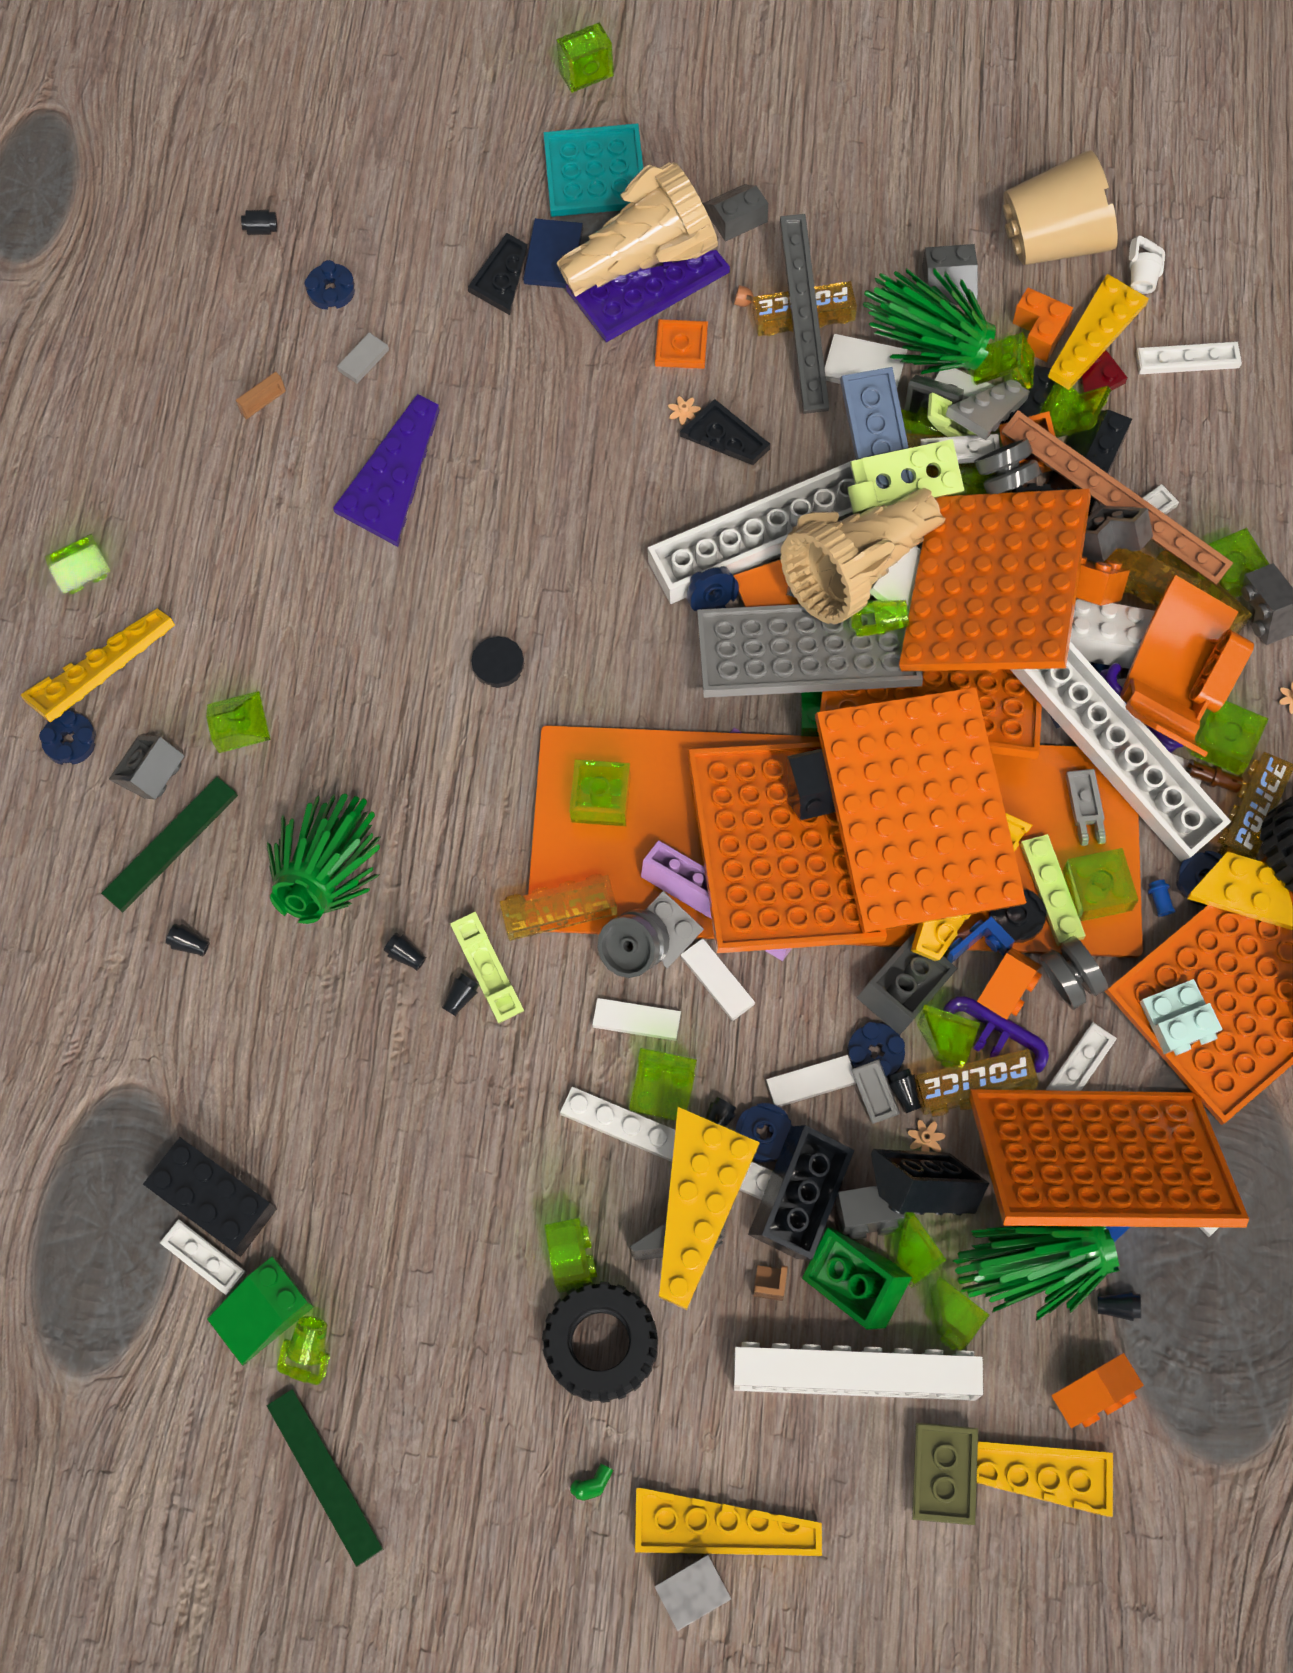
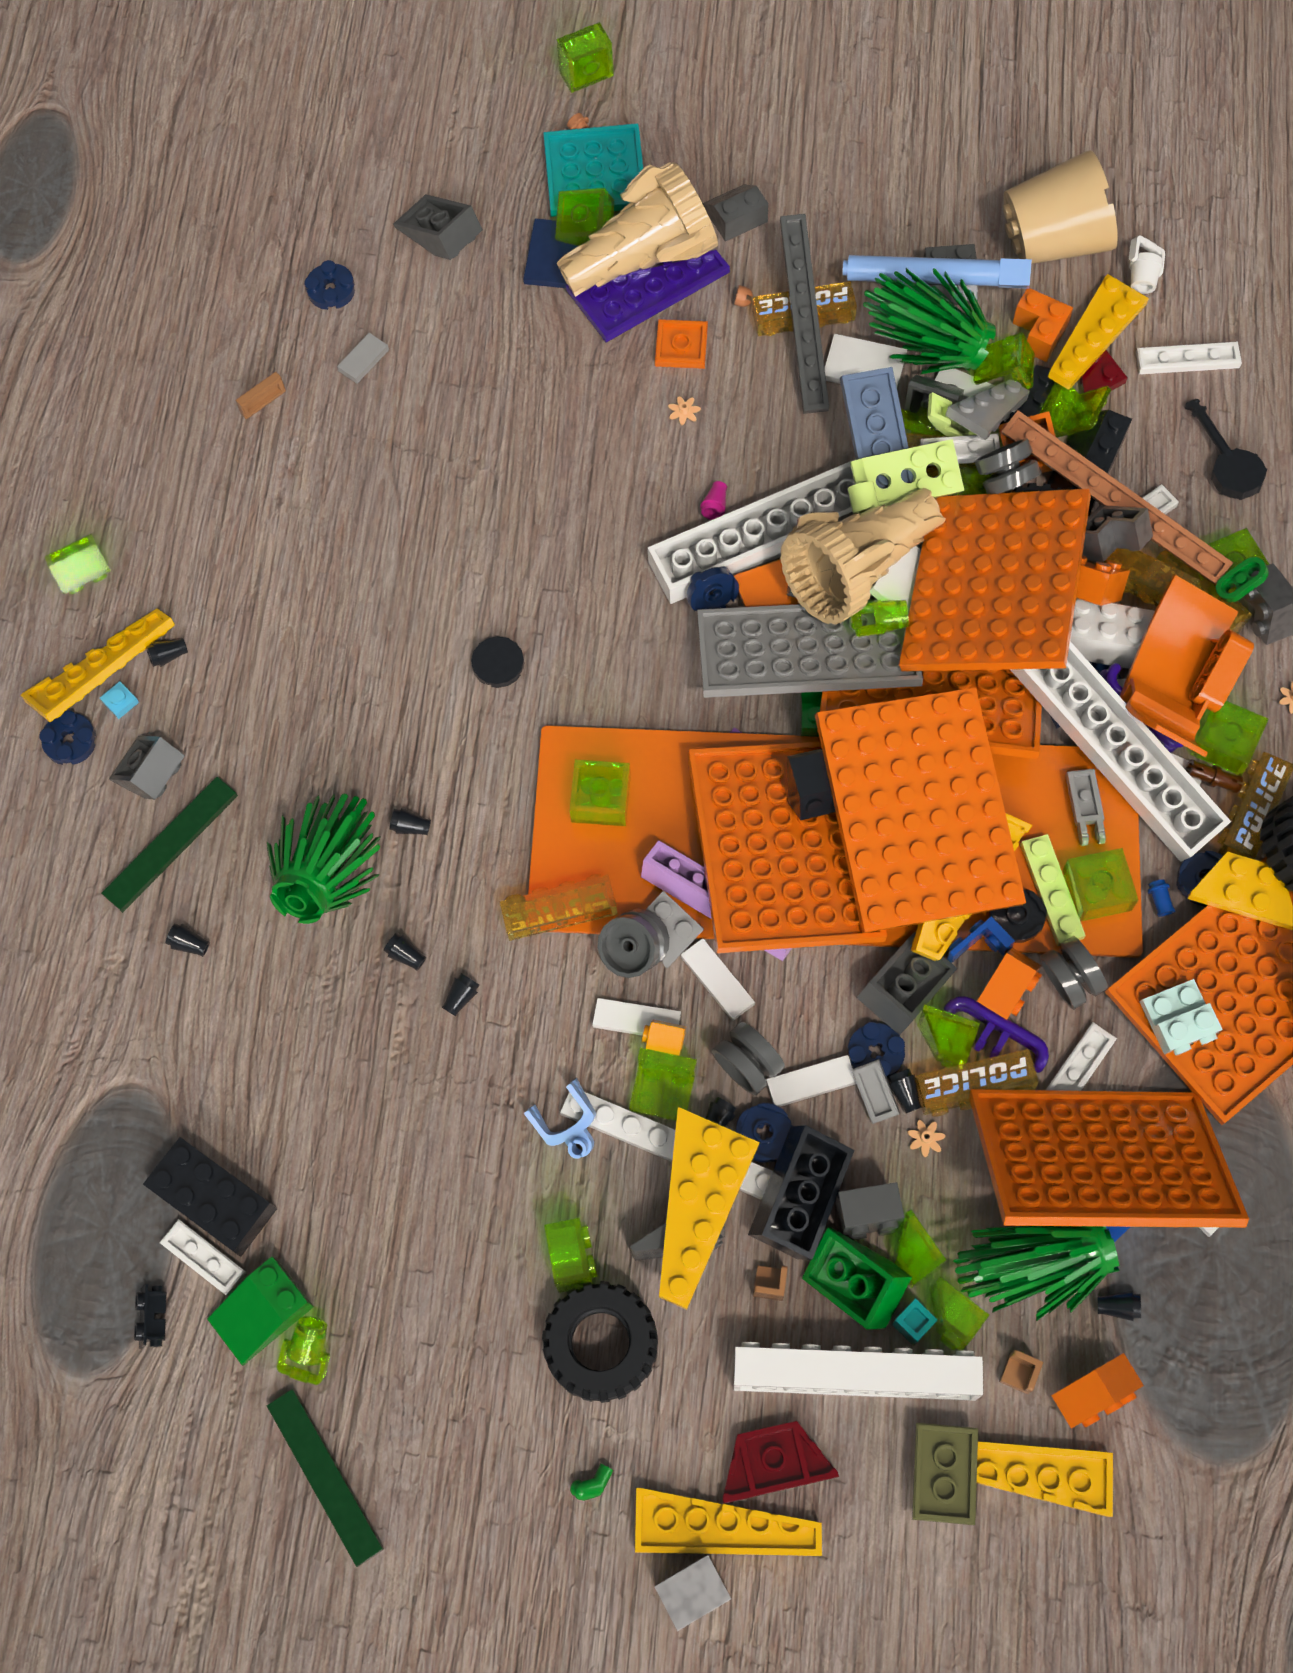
(119, 700): none -> medium azure plate
(149, 1304): none -> black hinge
(165, 651): none -> black cone
(237, 722): clear neon green slope -> none
(259, 222): black brick -> none
(387, 482): dark purple wing -> none
(409, 823): none -> black cone
(440, 225): none -> dark grey slope
(486, 967): yellowish green slope -> none
(500, 274): black wing -> none
(573, 1135): none -> light blue piece
(578, 121): none -> nougat plate
(582, 214): none -> clear neon green slope
(664, 1037): none -> light orange brick
(715, 501): none -> dark pink cone
(725, 433): black wing -> none
(748, 1058): none -> dark grey wheel
(774, 1461): none -> dark red wing
(914, 1322): none -> teal panel
(927, 1182): black slope -> none
(981, 272): none -> light blue brick
(1021, 1371): none -> medium nougat panel
(1236, 471): none -> black piece
(1241, 579): none -> green plate

